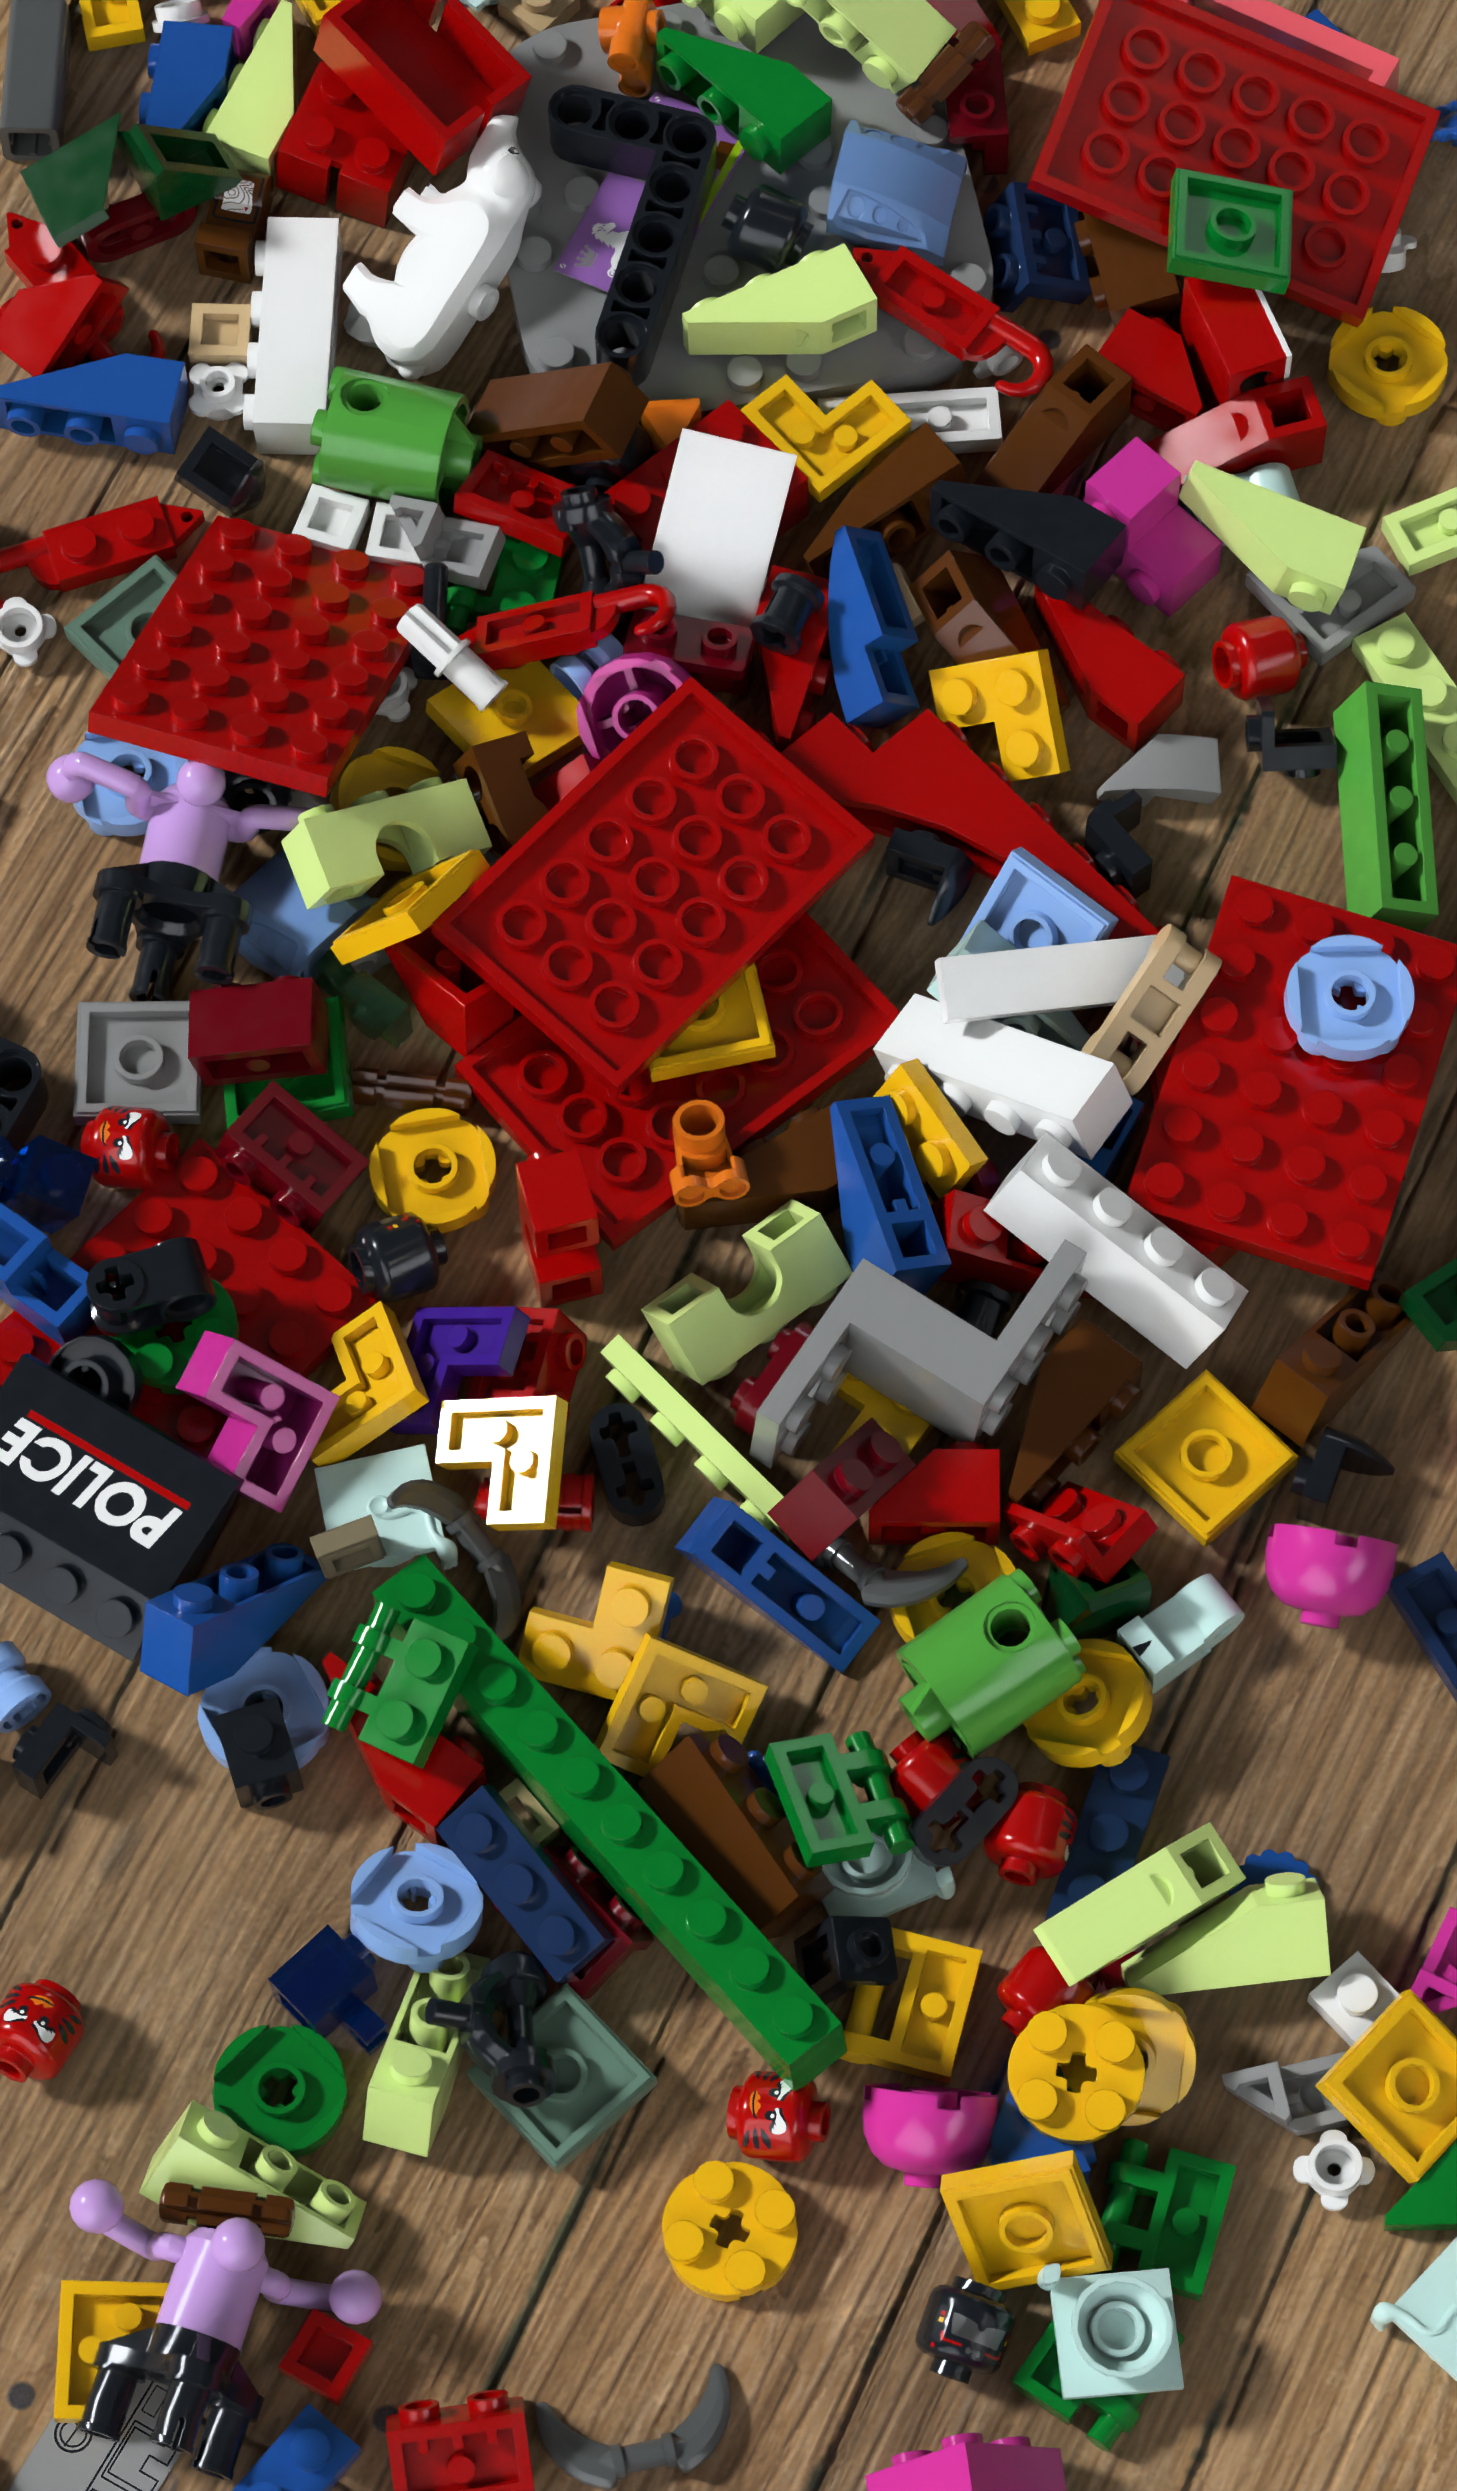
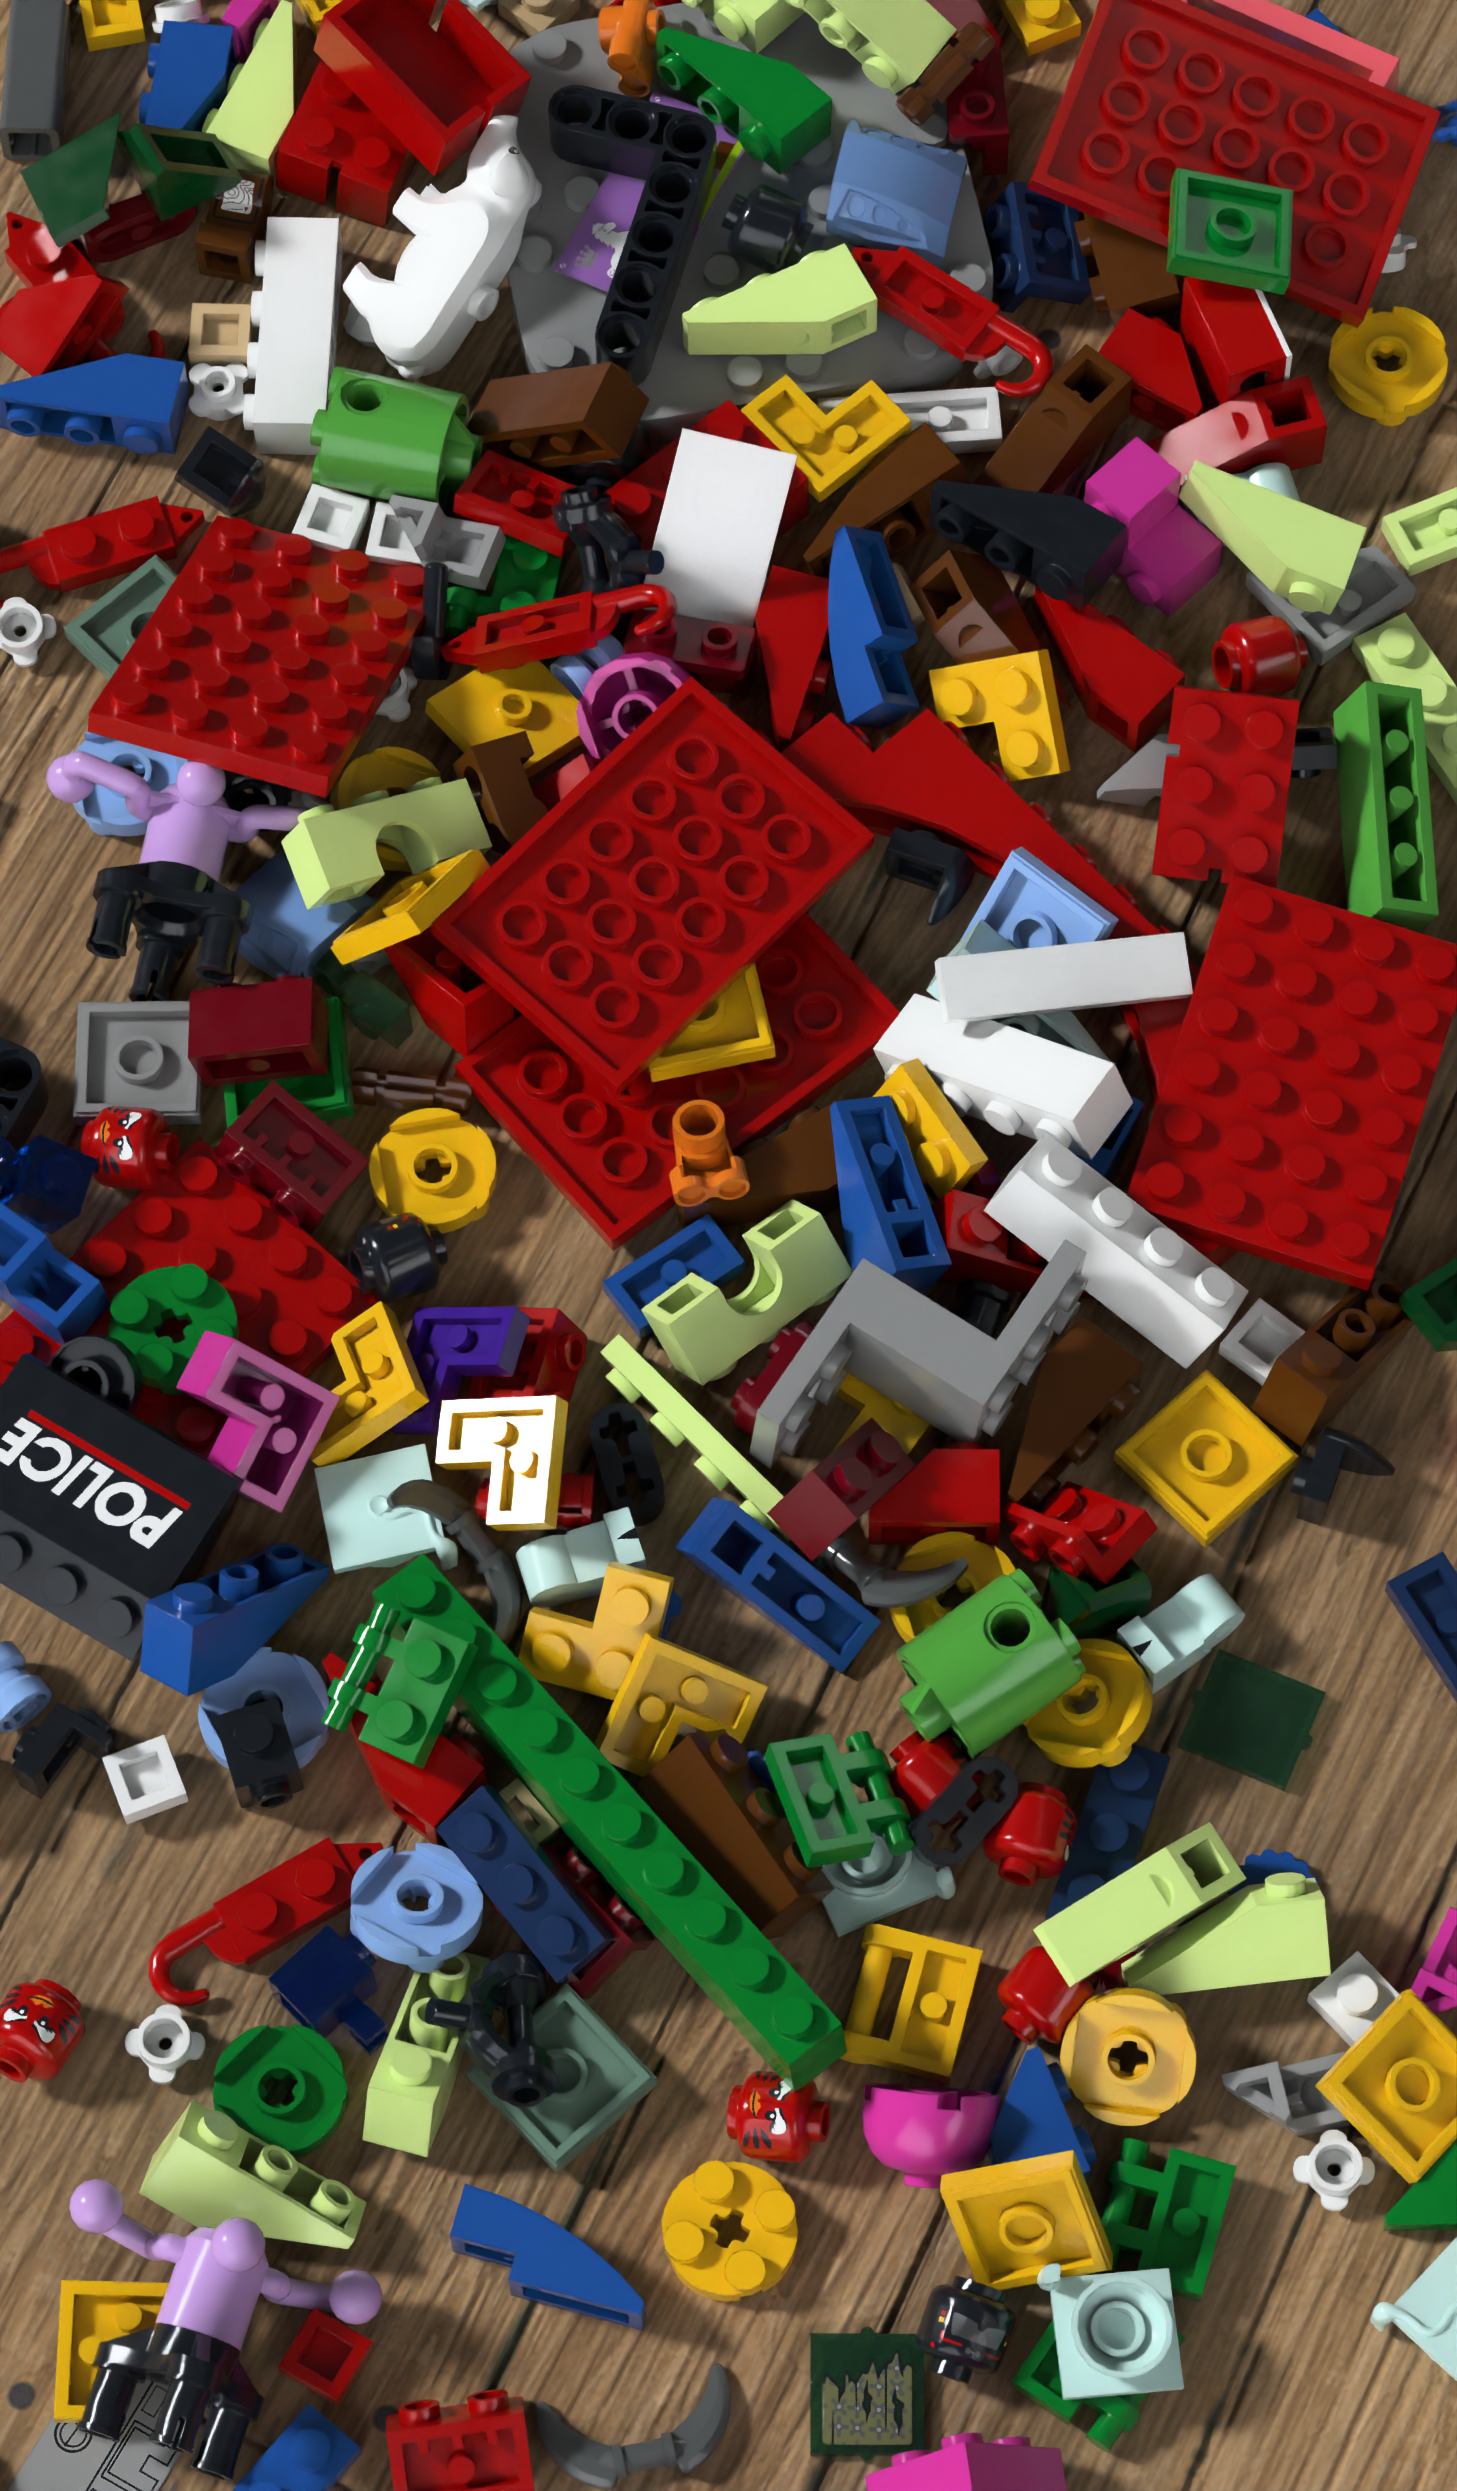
(145, 1779): none -> white plate
(156, 1288): black piece -> none
(165, 2024): none -> white plate
(217, 2204): reddish brown axle -> none
(263, 1914): none -> red plate
(348, 1547): dark tan tile -> none
(451, 656): white axle -> none
(543, 2258): none -> blue slope
(559, 1226): red arch -> none
(575, 1564): none -> light aqua leg
(667, 417): orange slope -> none
(696, 1249): none -> blue plate
(787, 613): black bush -> none
(846, 1954): black bracket -> none
(865, 2394): none -> piece
(1107, 2048): yellow plate -> none
(1111, 846): black bracket -> none
(1153, 1007): tan plate -> none
(1226, 785): none -> red piece
(1251, 1719): none -> clear green piece
(1259, 1340): none -> white plate
(1327, 1572): dark pink cylinder -> none
(1343, 1033): light blue plate -> none

